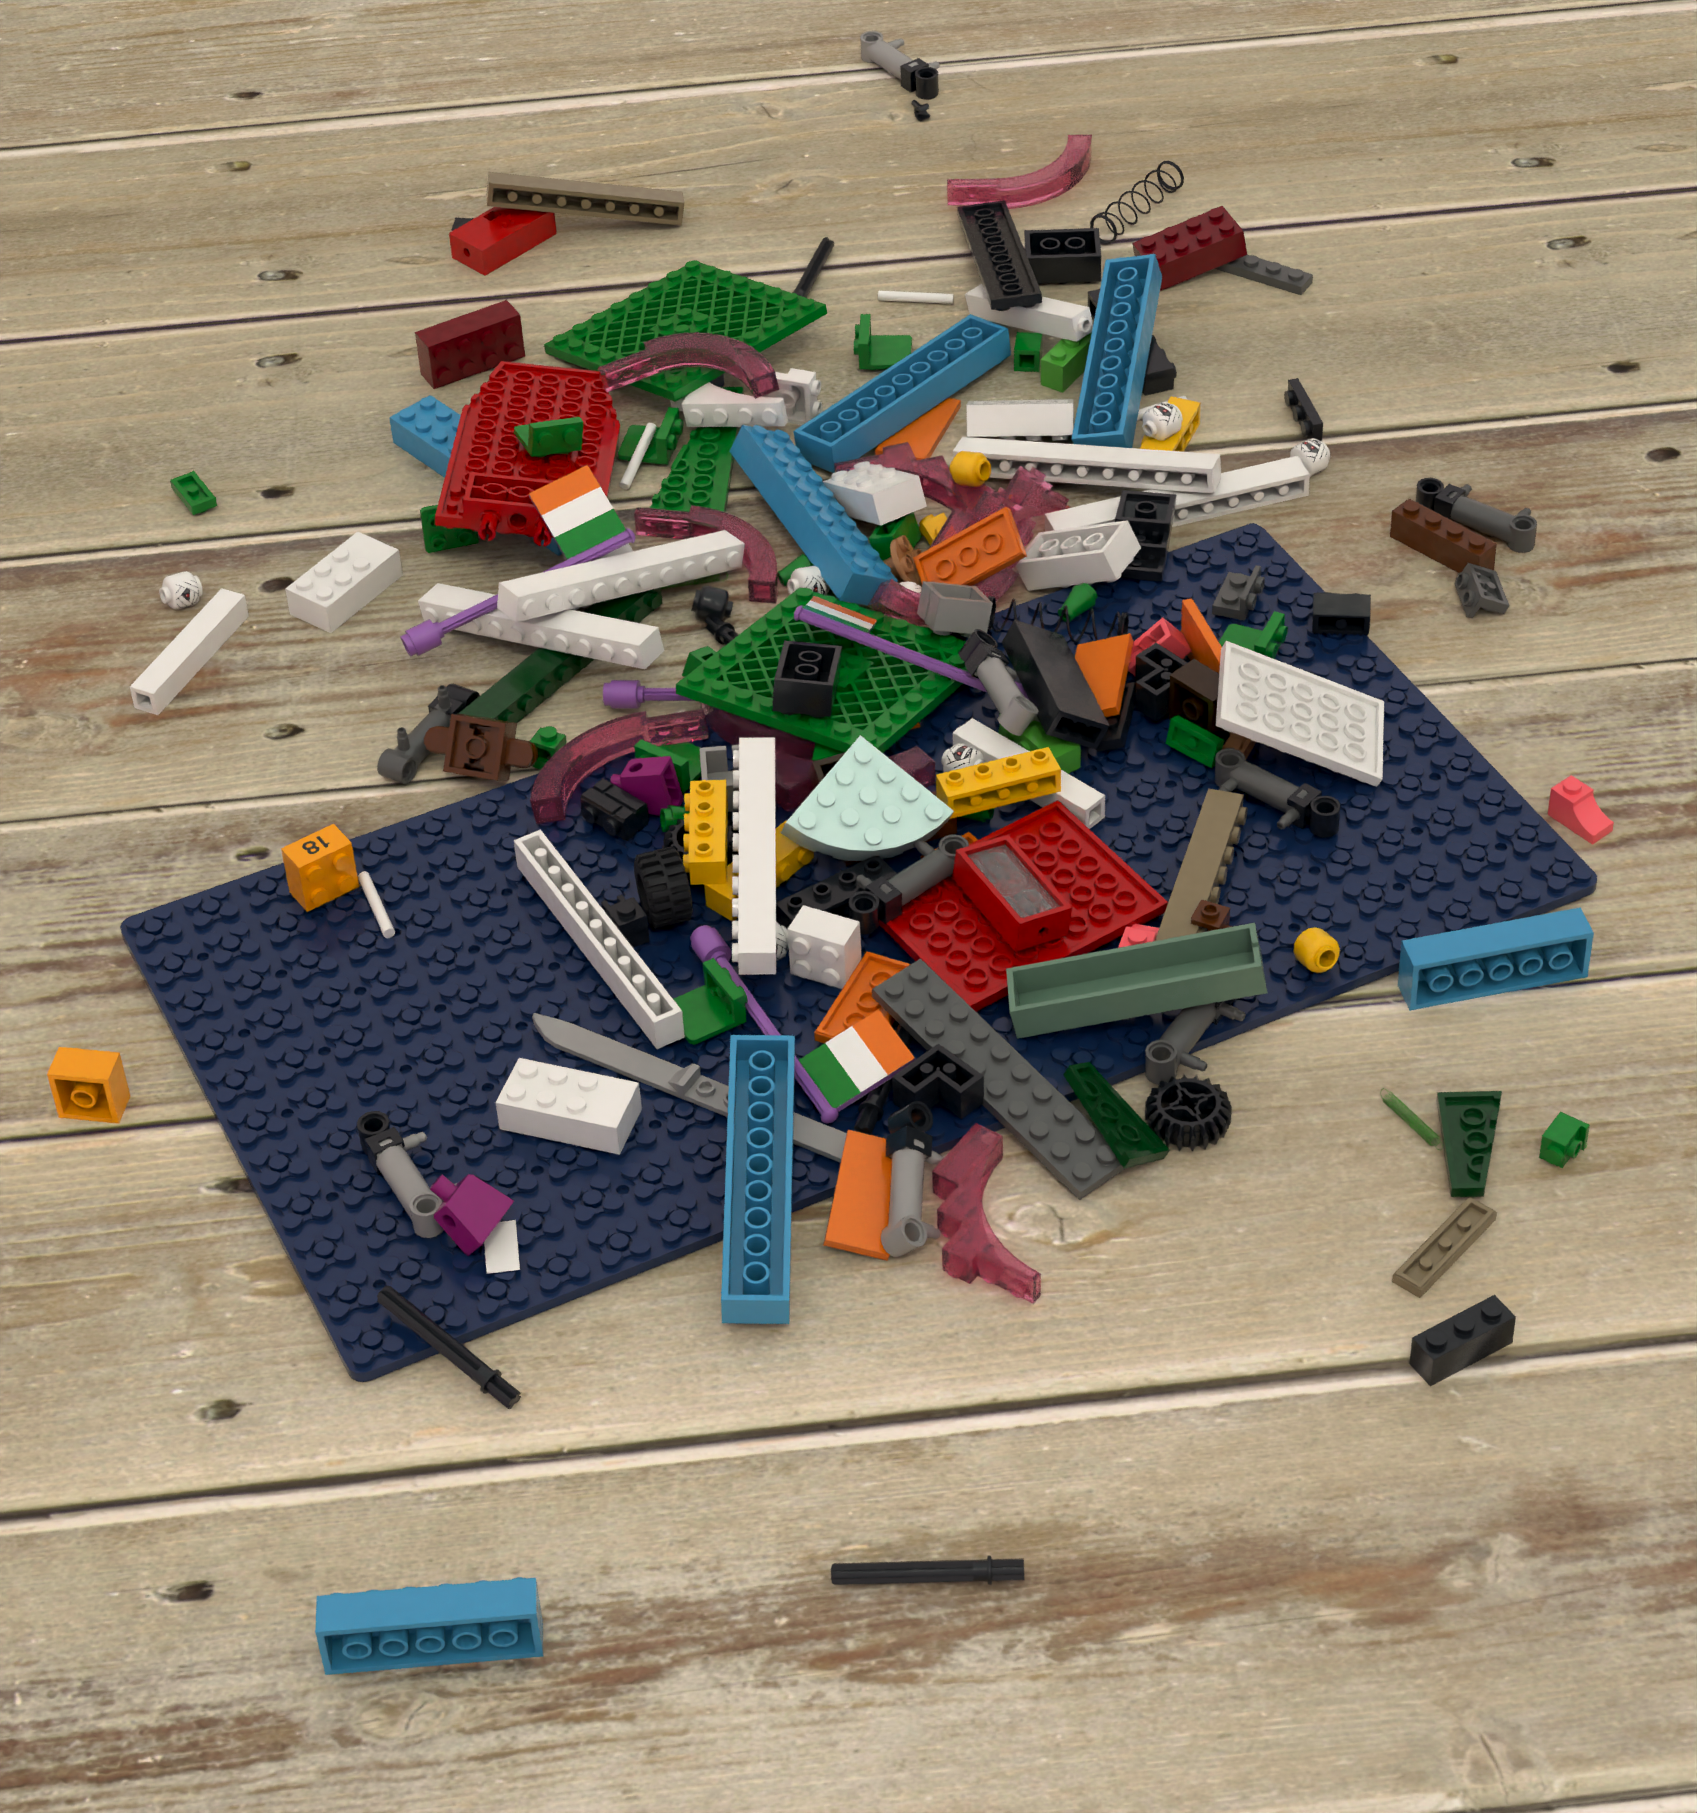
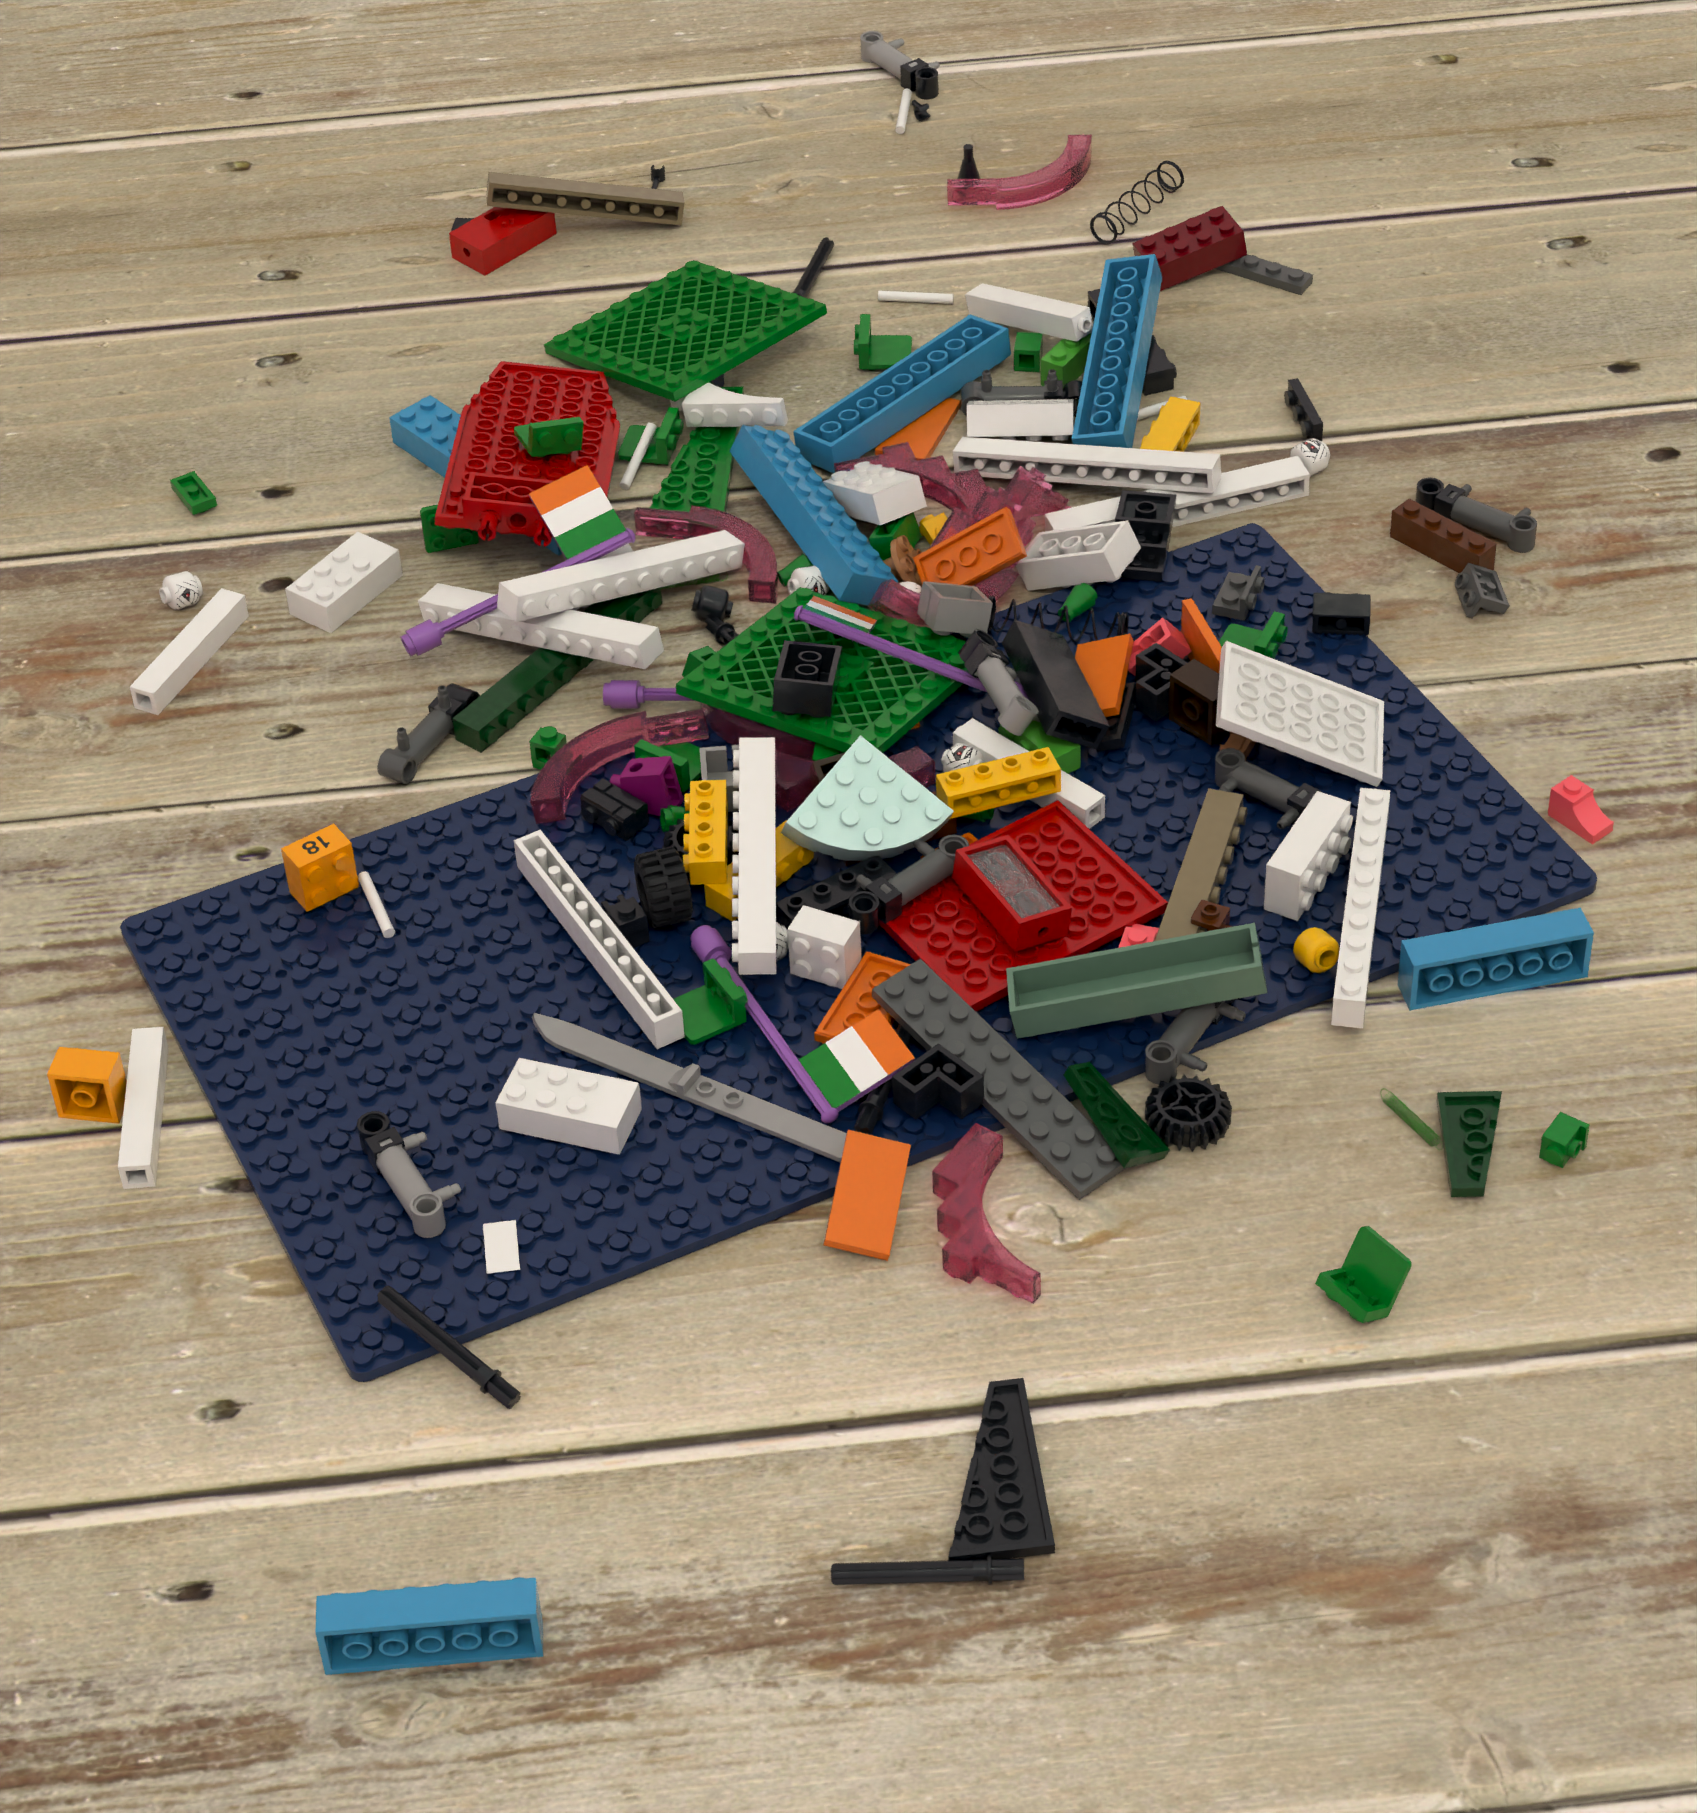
(143, 1108): none -> white brick
(469, 1210): magenta torso -> none
(470, 344): dark red brick -> none
(480, 747): reddish brown brick -> none
(657, 176): none -> black hand
(693, 351): clear pink arch -> none
(758, 1180): dark azure brick -> none
(800, 395): white plate -> none
(903, 111): none -> white bar
(908, 1149): light grey piece -> none
(968, 167): none -> black cone
(970, 468): yellow head -> none
(999, 256): black plate -> none
(1004, 1491): none -> black wing
(1051, 390): none -> dark grey piece
(1064, 255): black brick -> none
(1162, 421): white head -> none
(1193, 741): green plate -> none
(1307, 856): none -> white brick
(1361, 909): none -> white brick
(1368, 1277): none -> green bracket
(1444, 1247): dark tan tile -> none
(1462, 1340): black brick -> none

